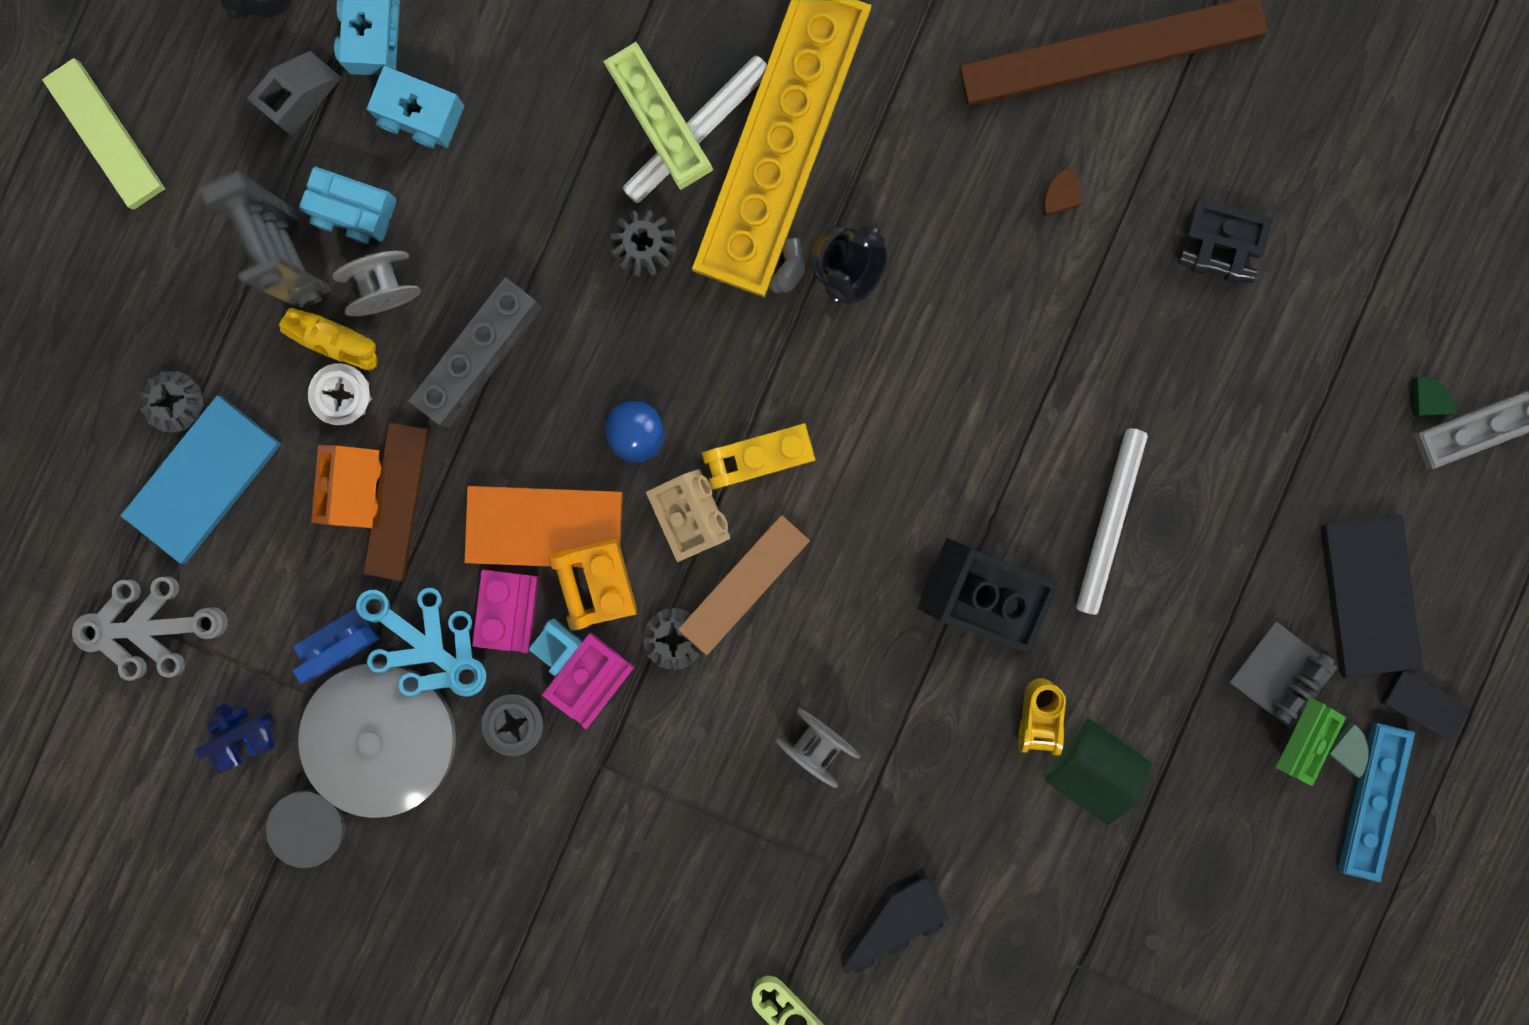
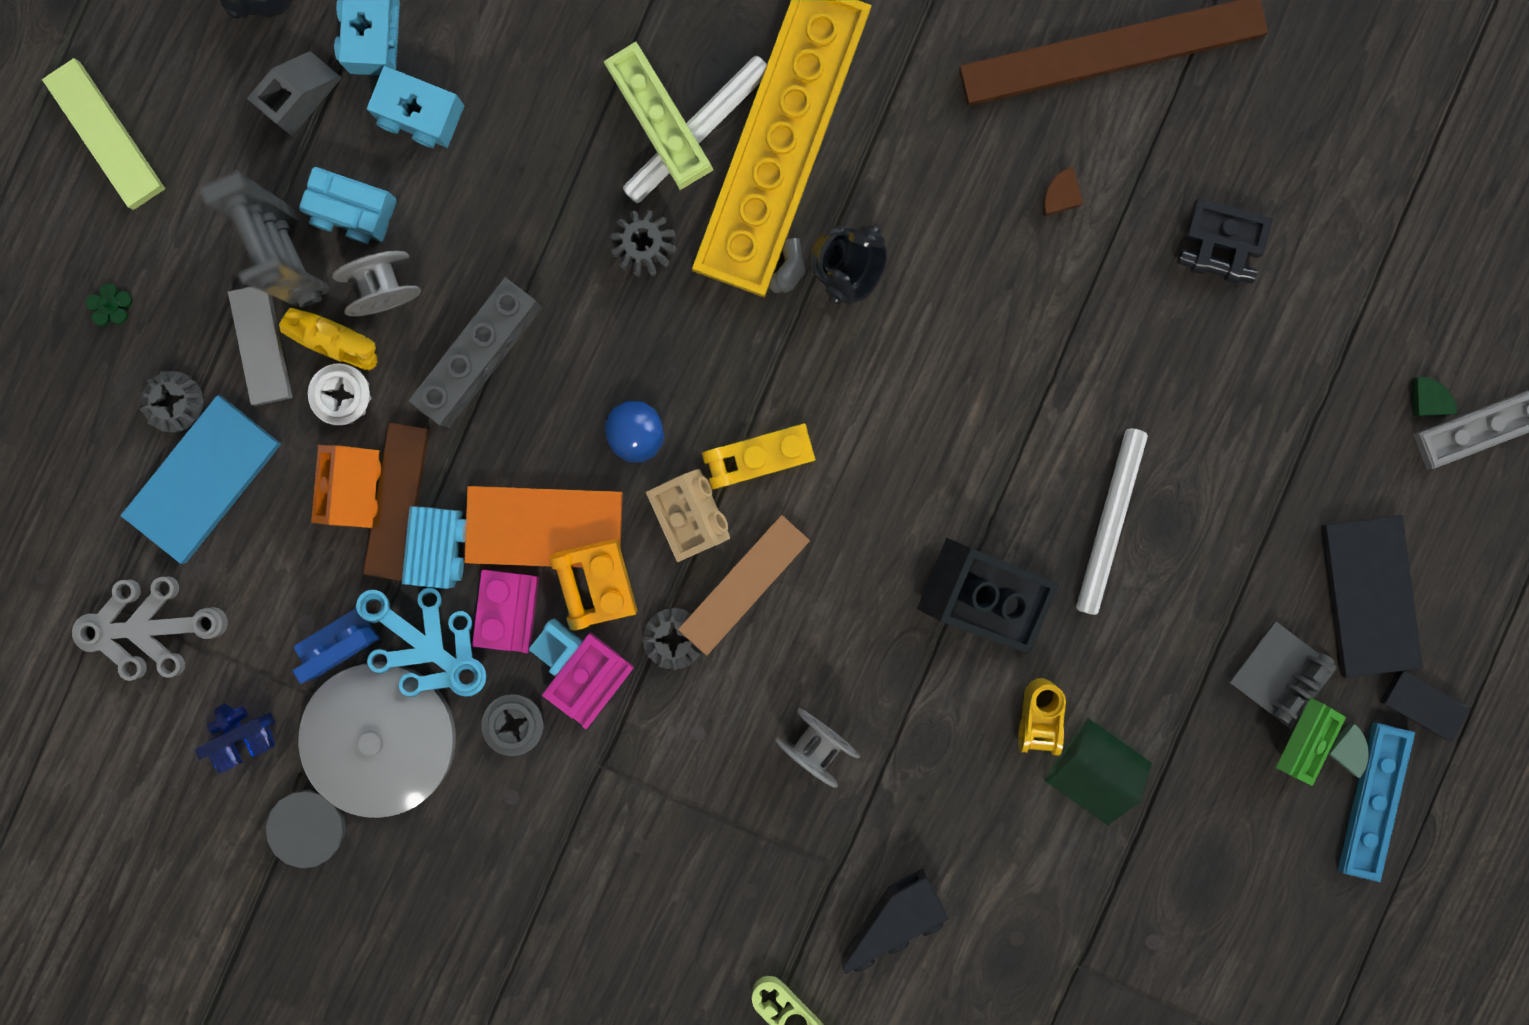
(109, 306): none -> dark green plant
(260, 346): none -> light grey tile
(433, 547): none -> medium azure brick

